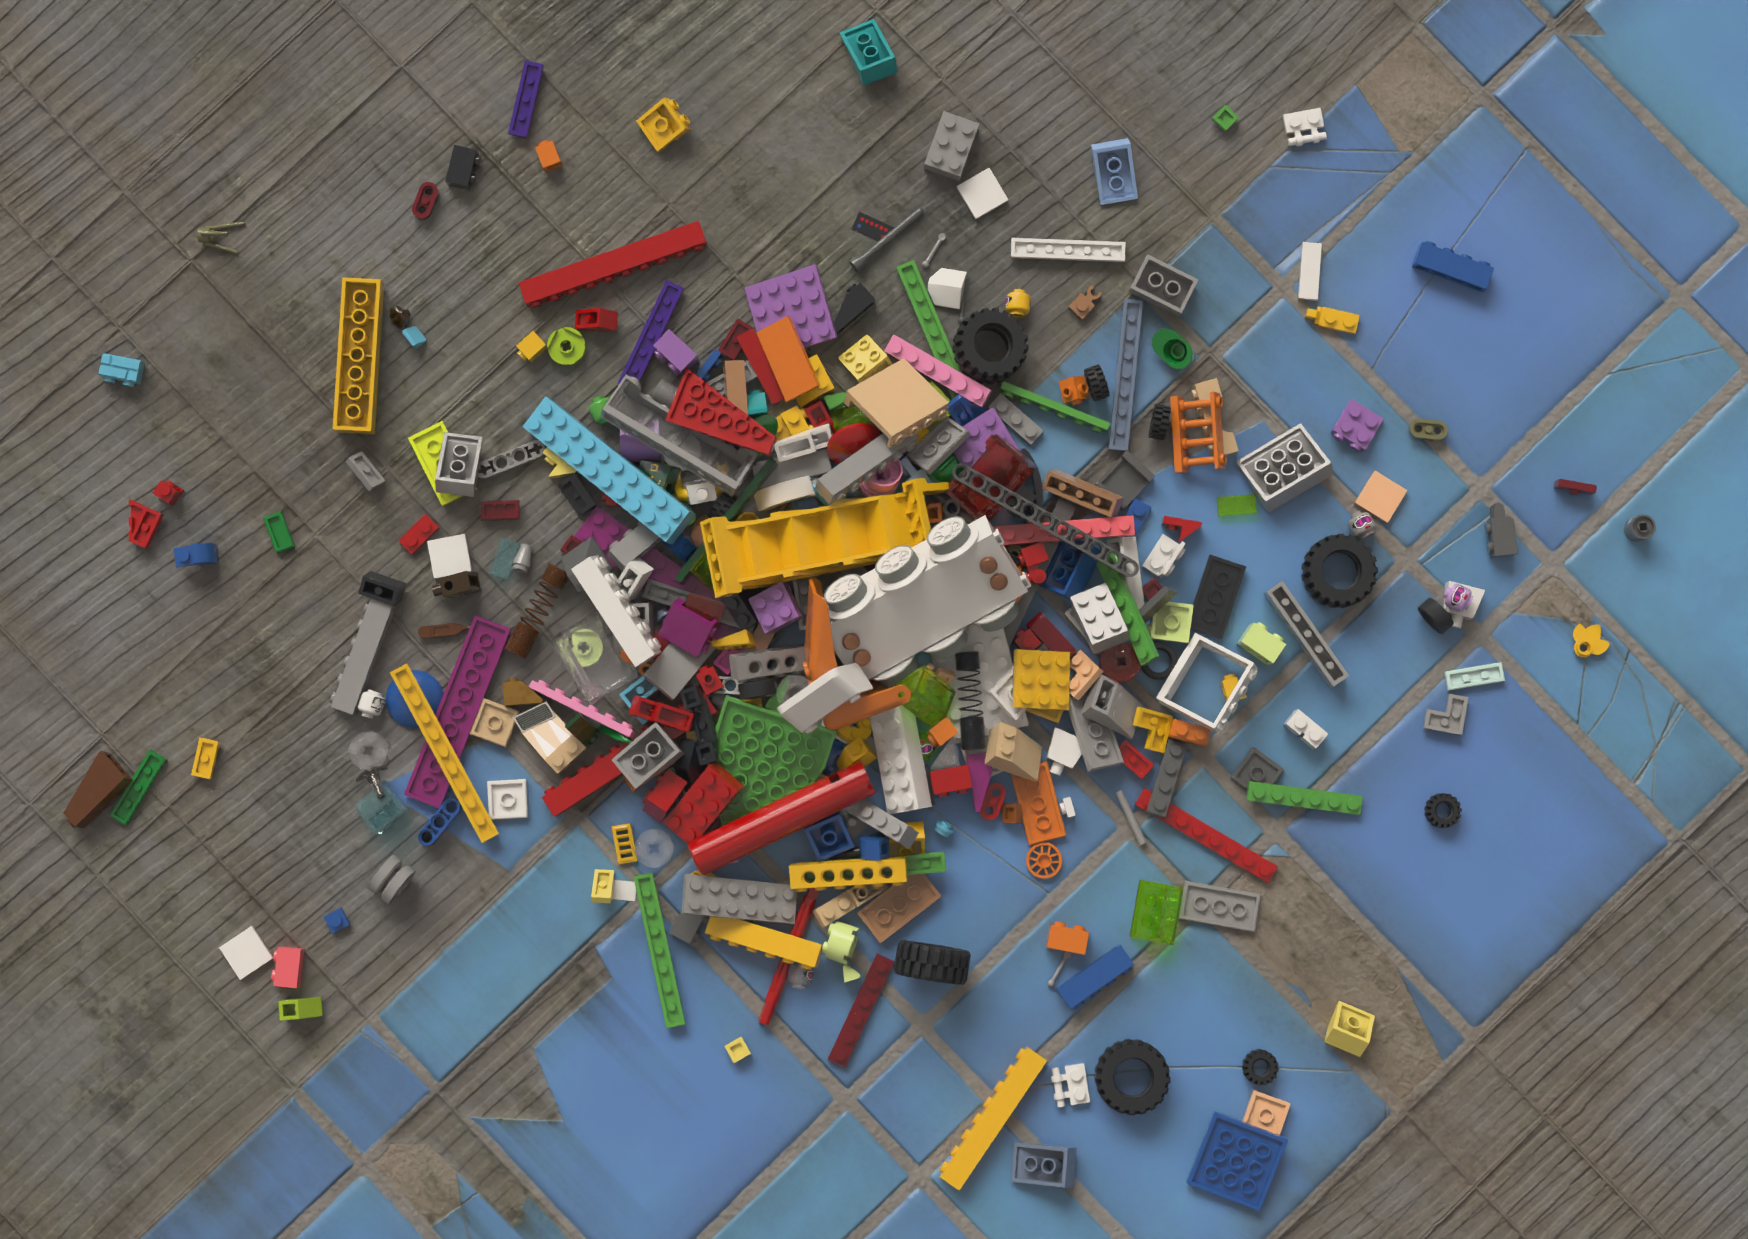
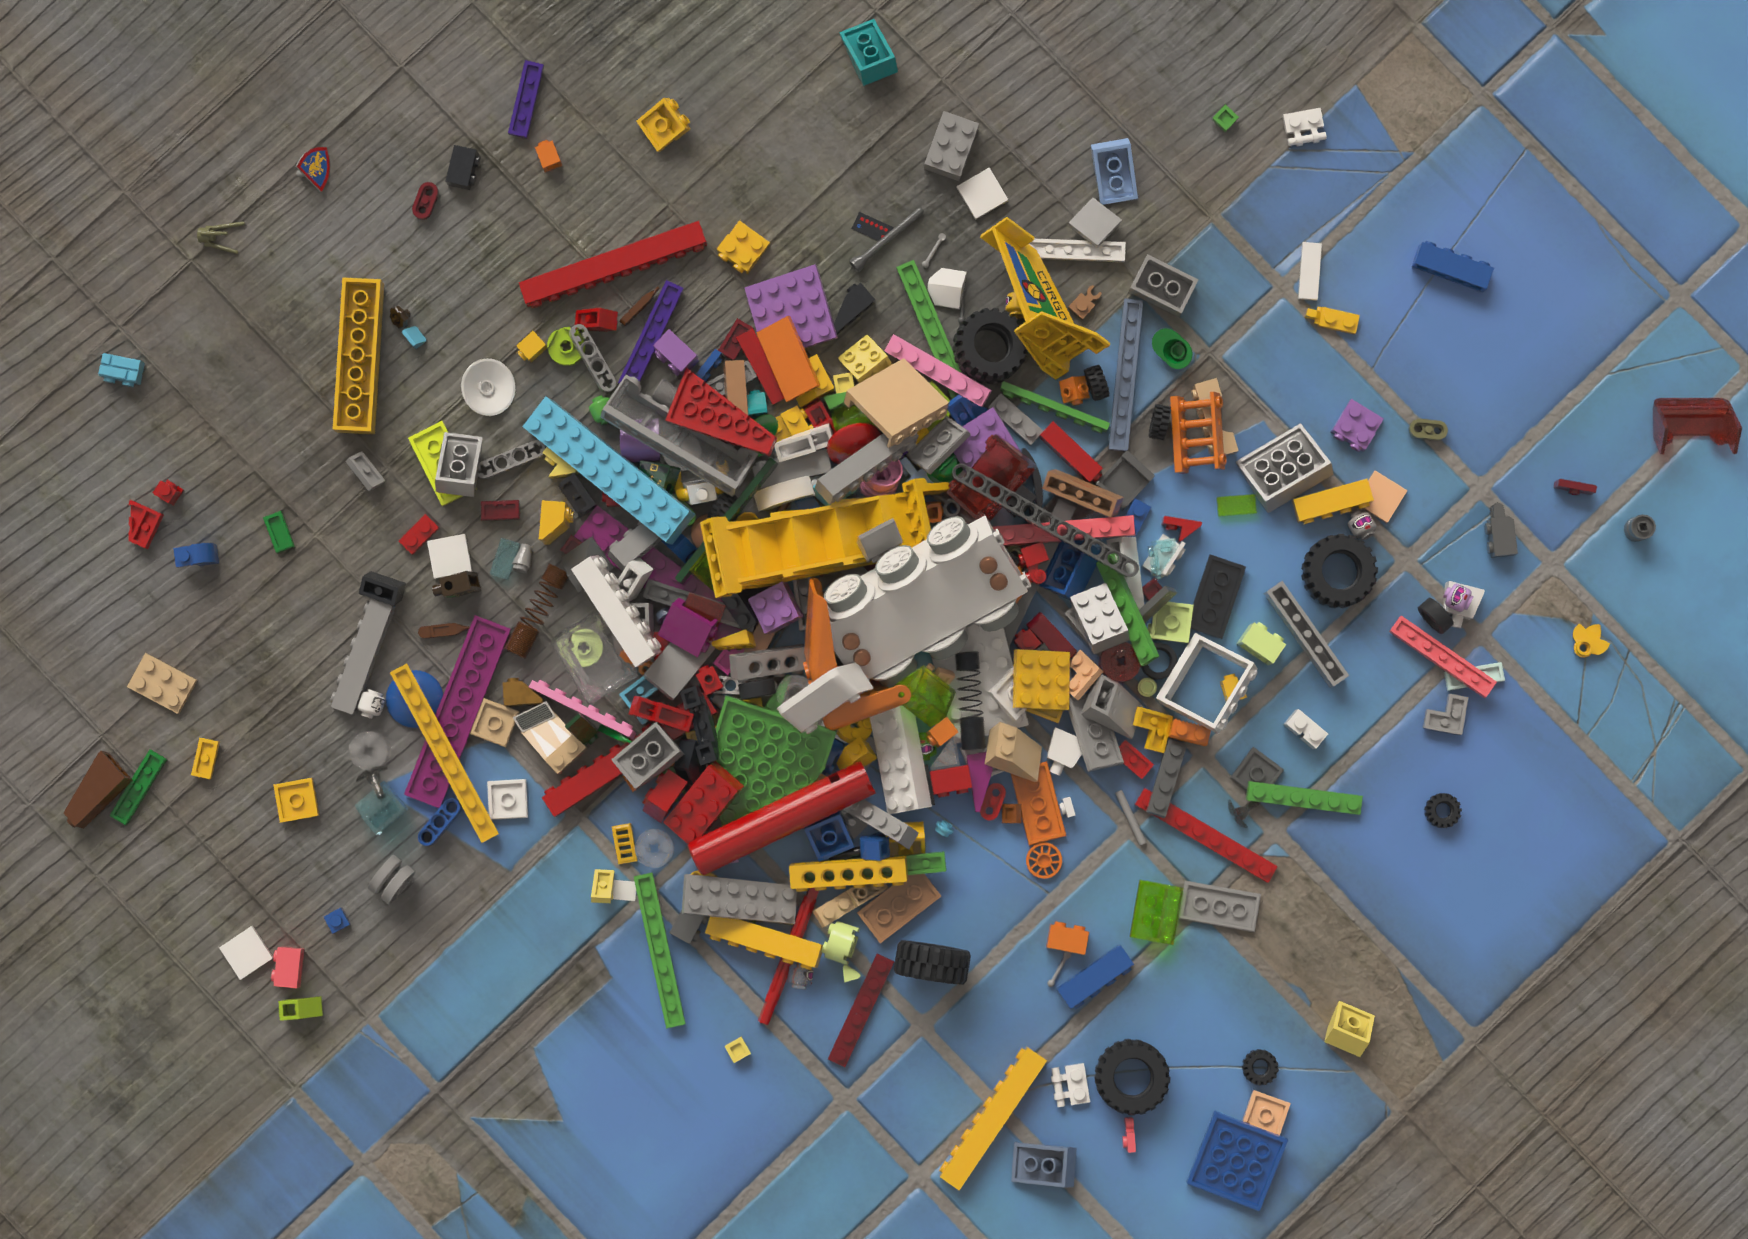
(162, 683): none -> tan plate
(296, 800): none -> yellow plate
(315, 167): none -> shield
(488, 387): none -> white hat
(554, 520): none -> yellow slope
(590, 359): none -> light grey beam
(638, 307): none -> reddish brown piece
(742, 247): none -> yellow plate
(843, 382): none -> light yellow plate
(879, 540): none -> light grey slope
(1048, 328): none -> yellow piece
(1071, 453): none -> red brick
(1094, 222): none -> light grey tile
(1129, 1139): none -> coral plate
(1147, 687): none -> yellowish green plate
(1165, 546): none -> clear light blue bracket
(1241, 812): none -> clear smoke plant
(1333, 500): none -> yellow brick
(1443, 657): none -> coral plate
(1695, 418): none -> clear red windscreen

